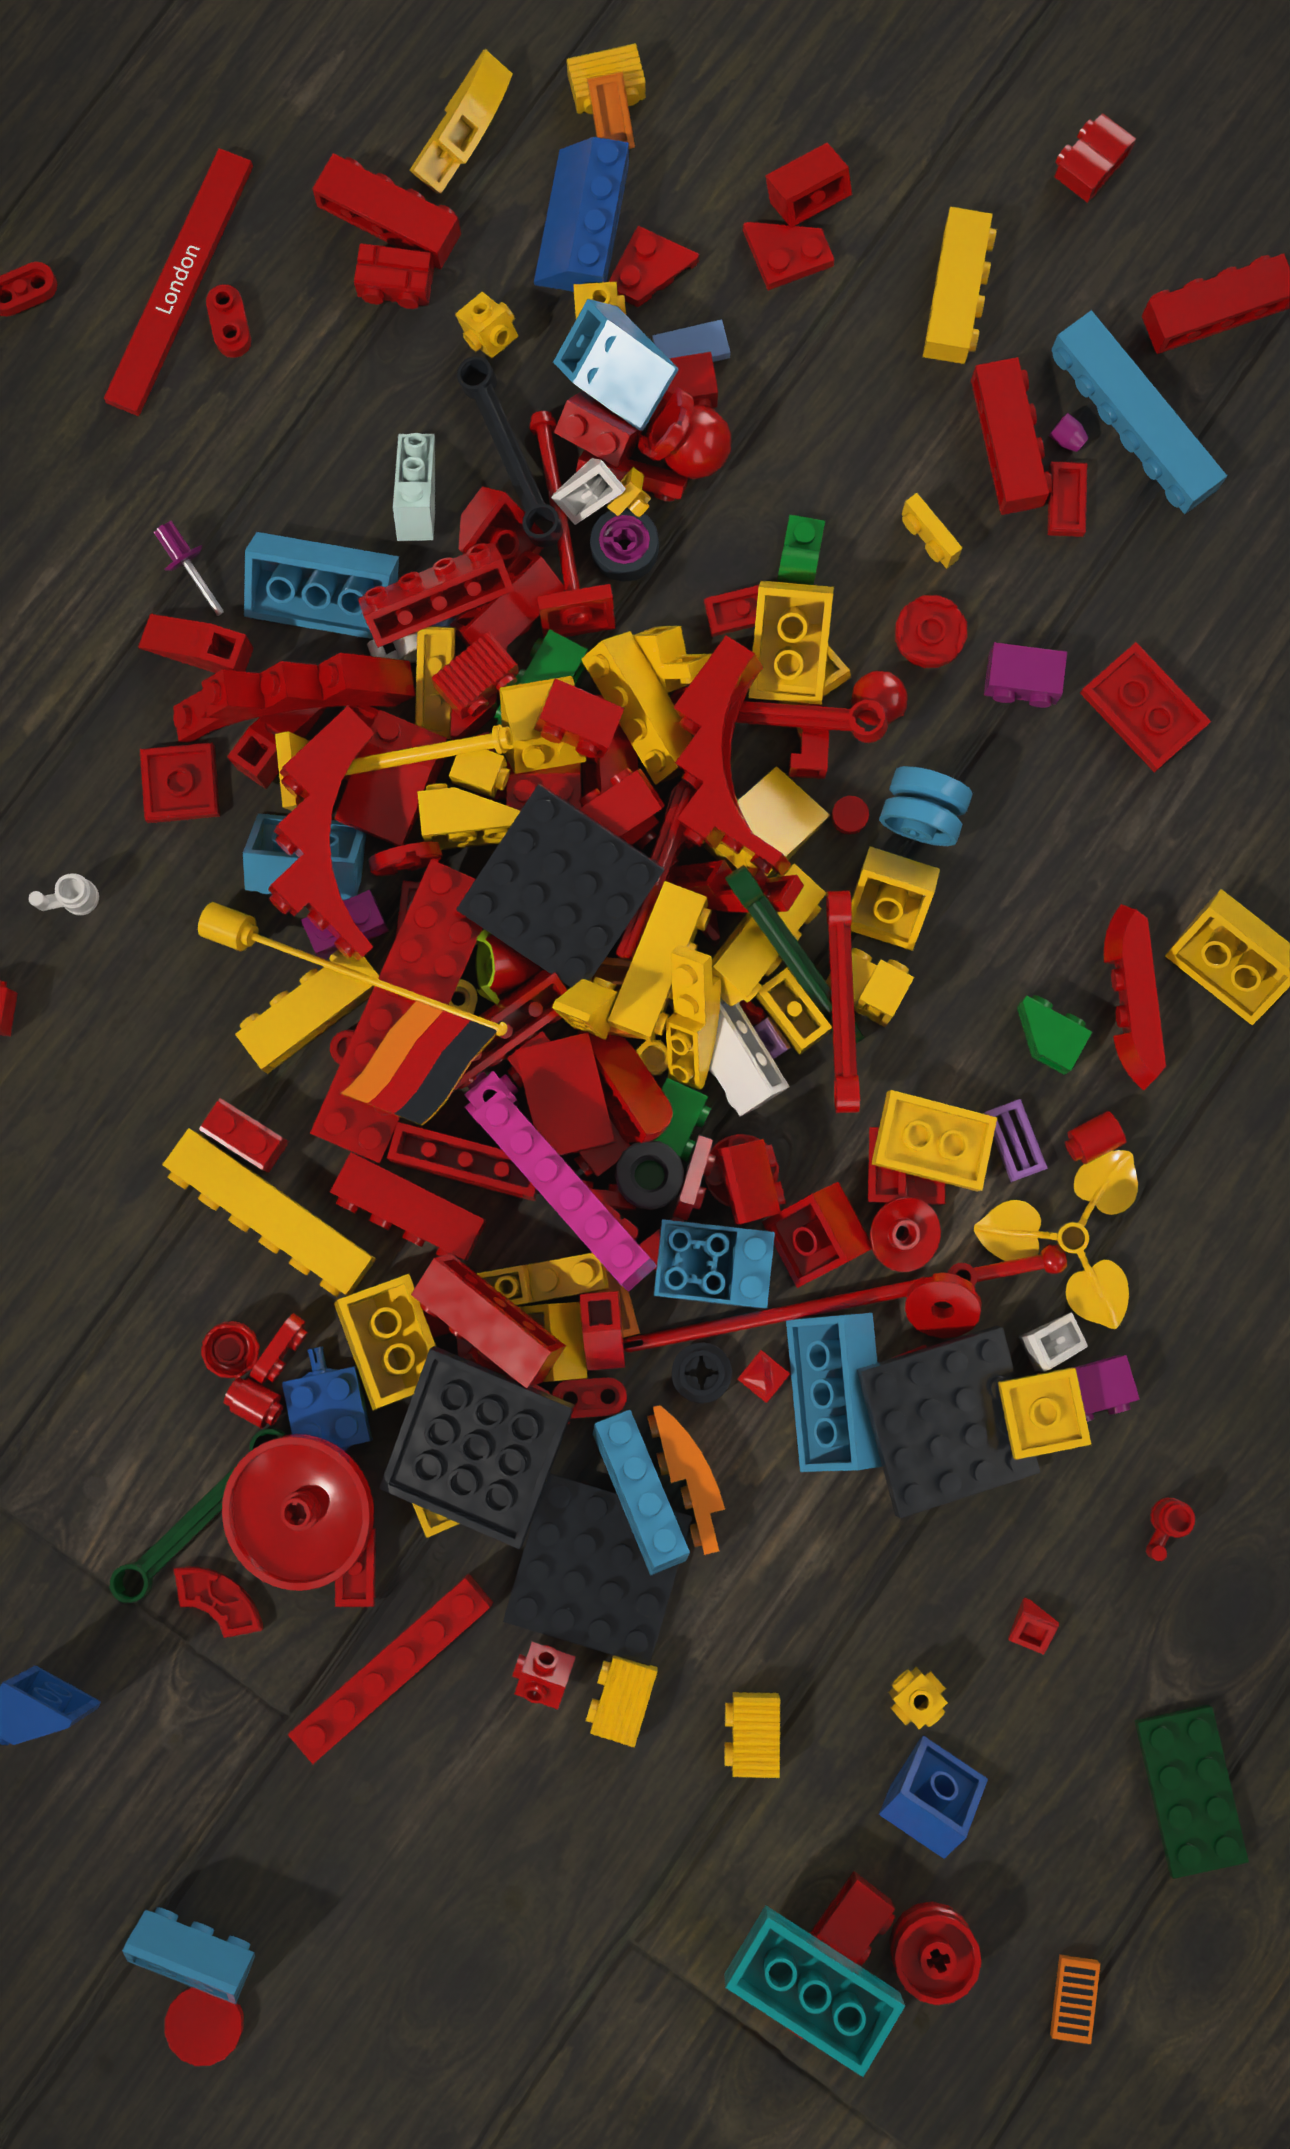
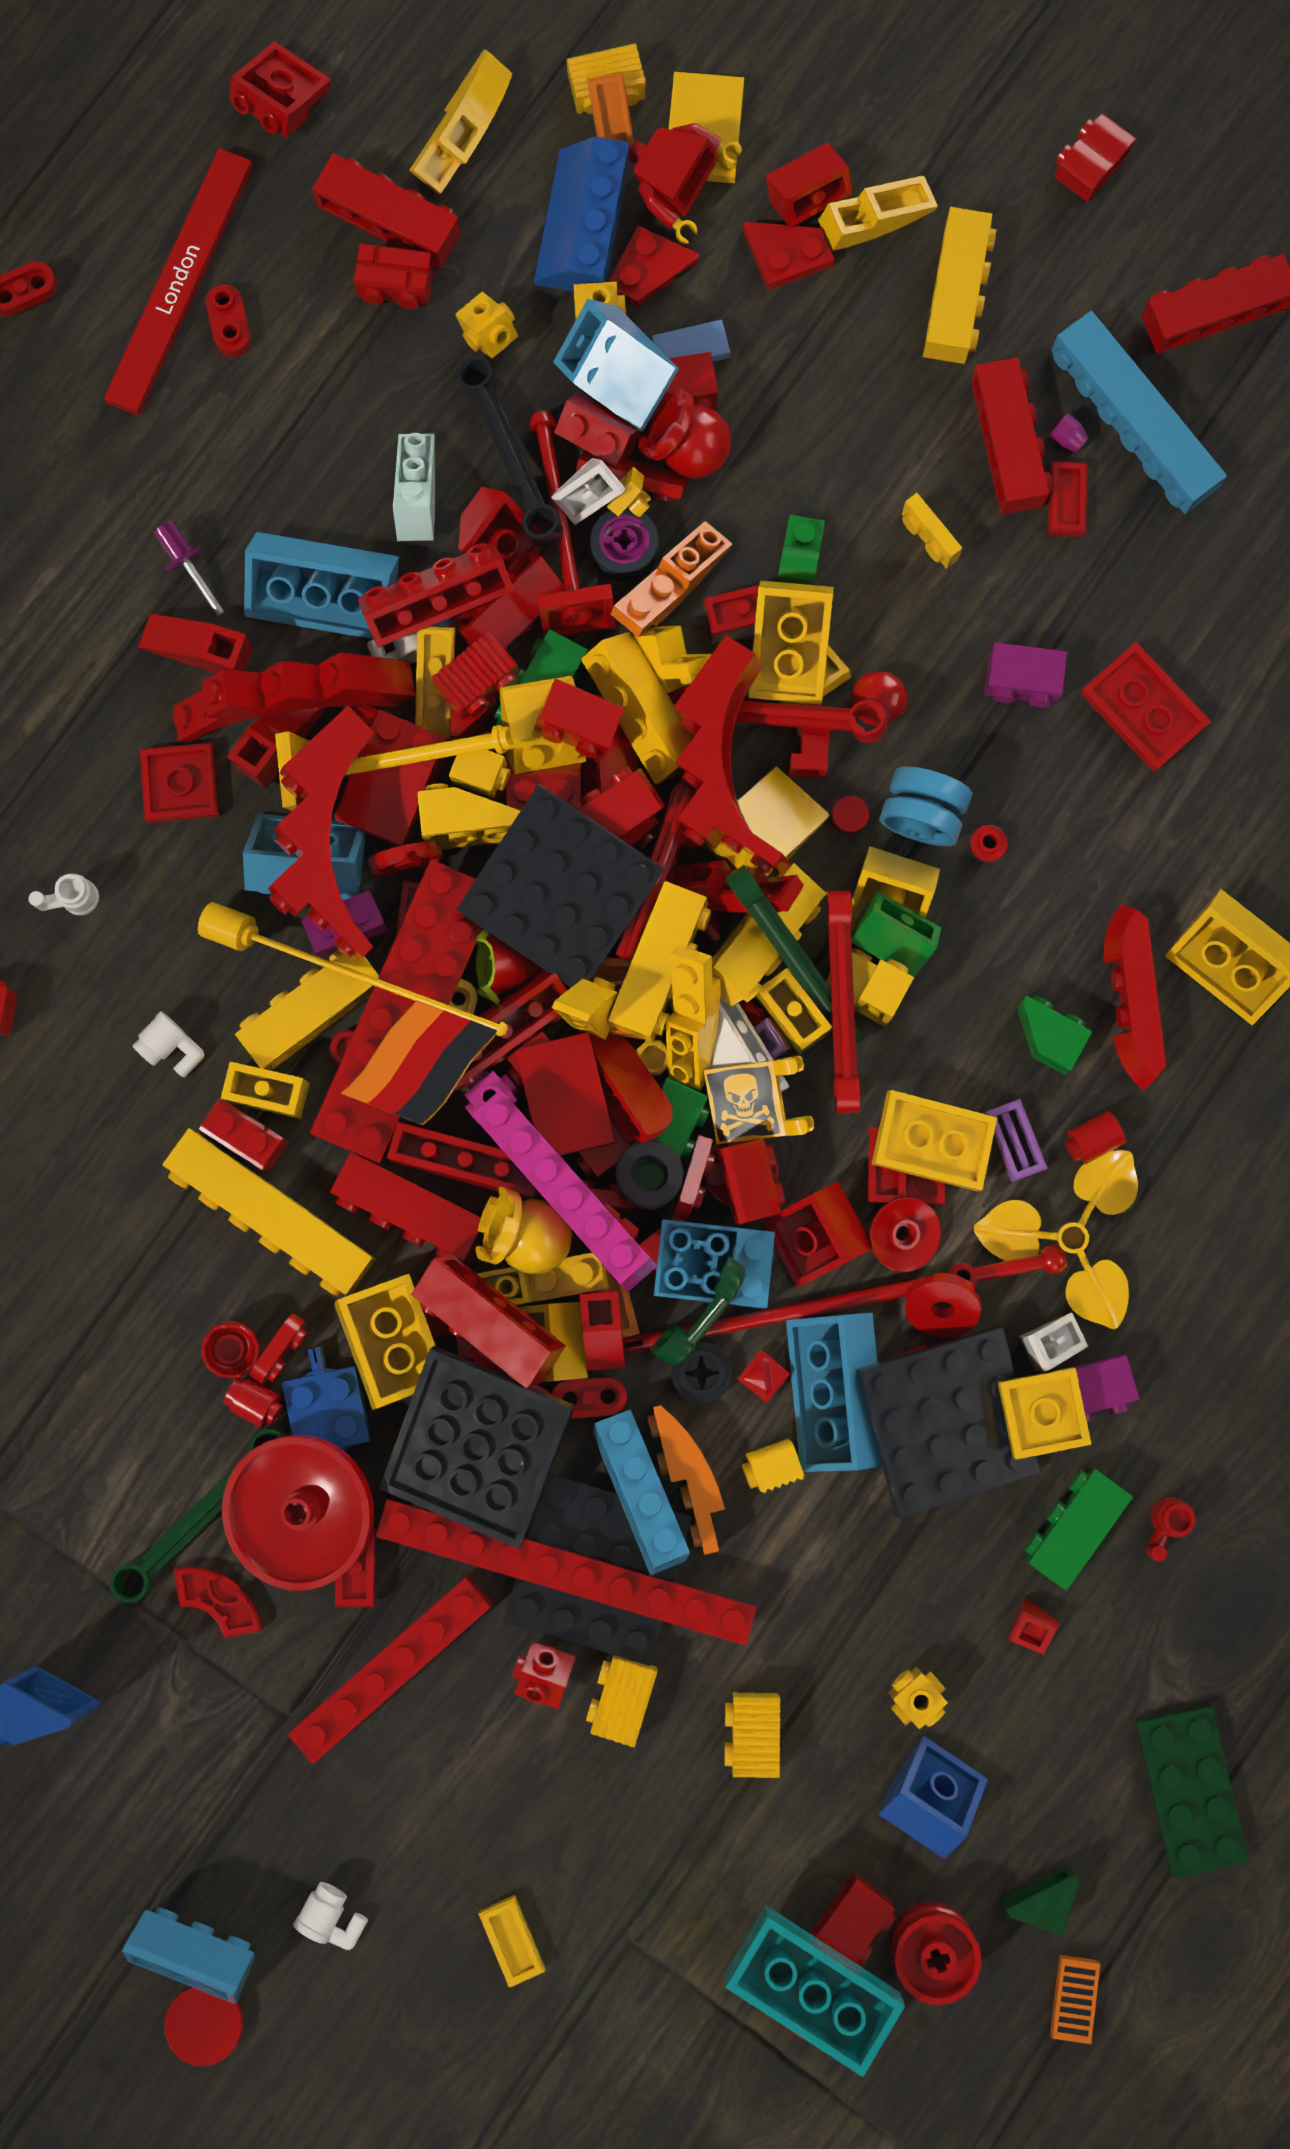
(162, 1038): none -> white piece
(265, 1090): none -> yellow brick
(278, 89): none -> red plate
(321, 1914): none -> white piece
(512, 1941): none -> yellow tile
(523, 1233): none -> yellow tile
(569, 1573): none -> red plate
(672, 581): none -> orange slope
(676, 169): none -> red torso
(677, 1344): none -> dark green piece
(713, 104): none -> yellow tile
(749, 1101): none -> flag
(772, 1466): none -> yellow brick
(876, 212): none -> yellow slope
(895, 933): none -> green brick
(930, 631): red tile -> none
(986, 854): none -> red plate
(1045, 1901): none -> dark green slope
(1076, 1527): none -> green brick

